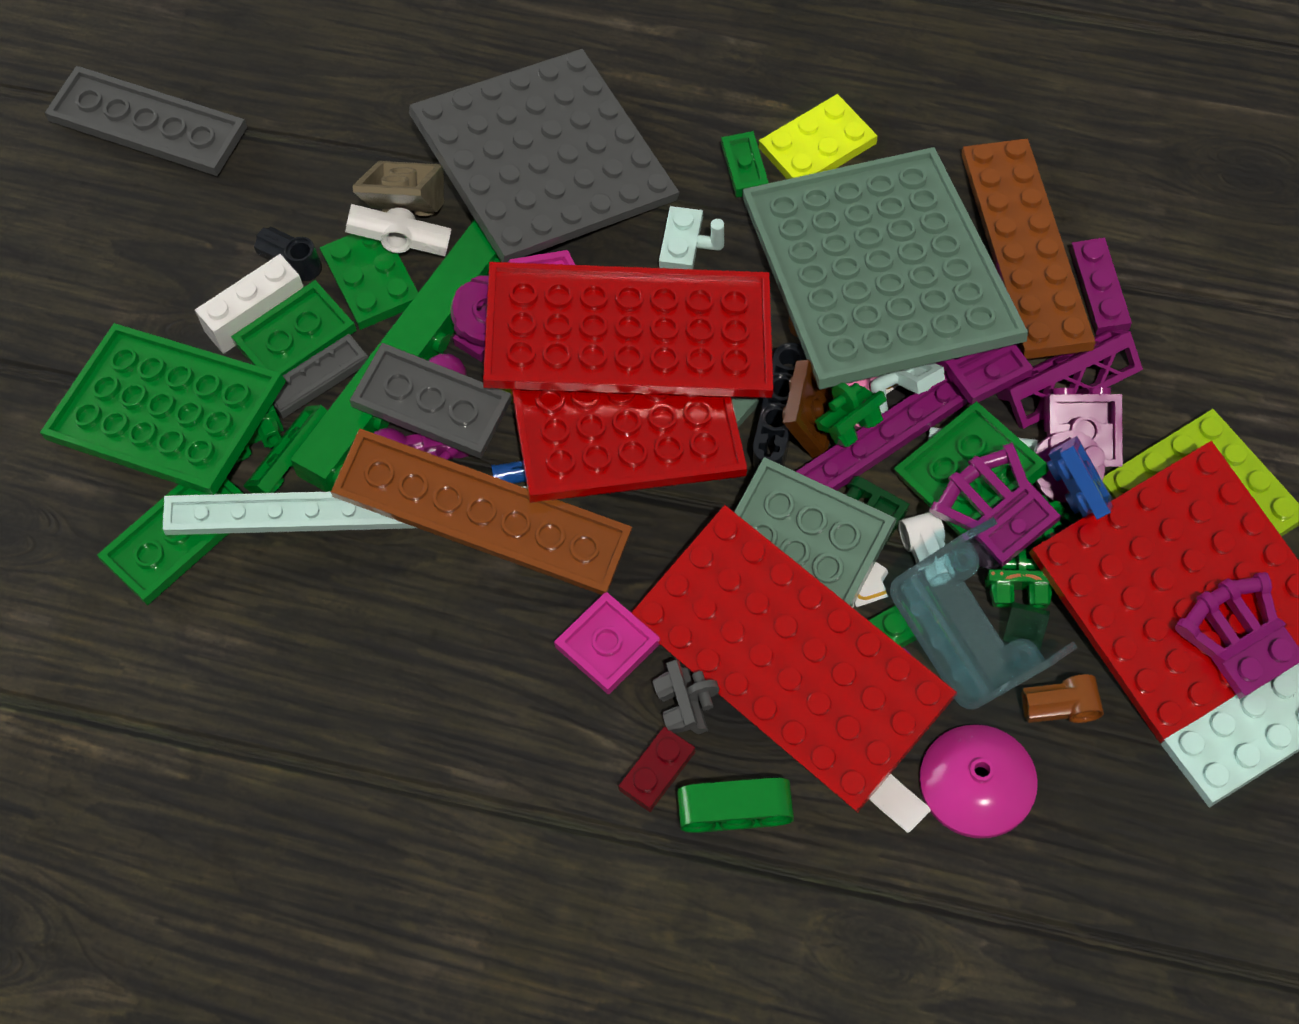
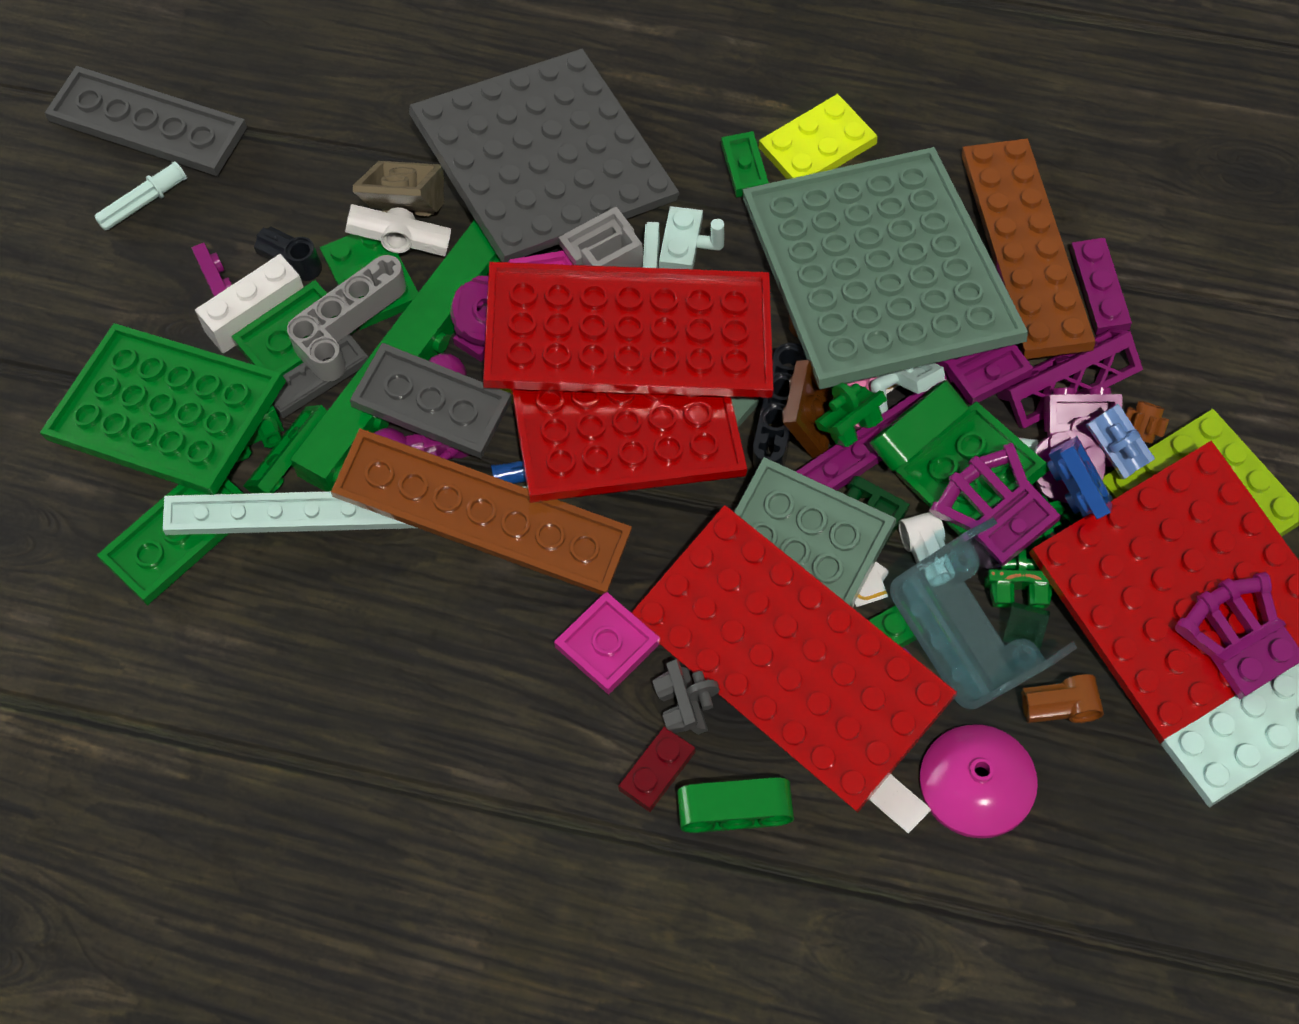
(141, 196): none -> light aqua axle
(211, 267): none -> magenta plate
(378, 282): none -> light grey beam
(604, 242): none -> light grey plate
(651, 245): none -> light aqua tile
(919, 425): none -> green beam
(1120, 441): none -> medium blue hips
(1148, 420): none -> dark orange gear

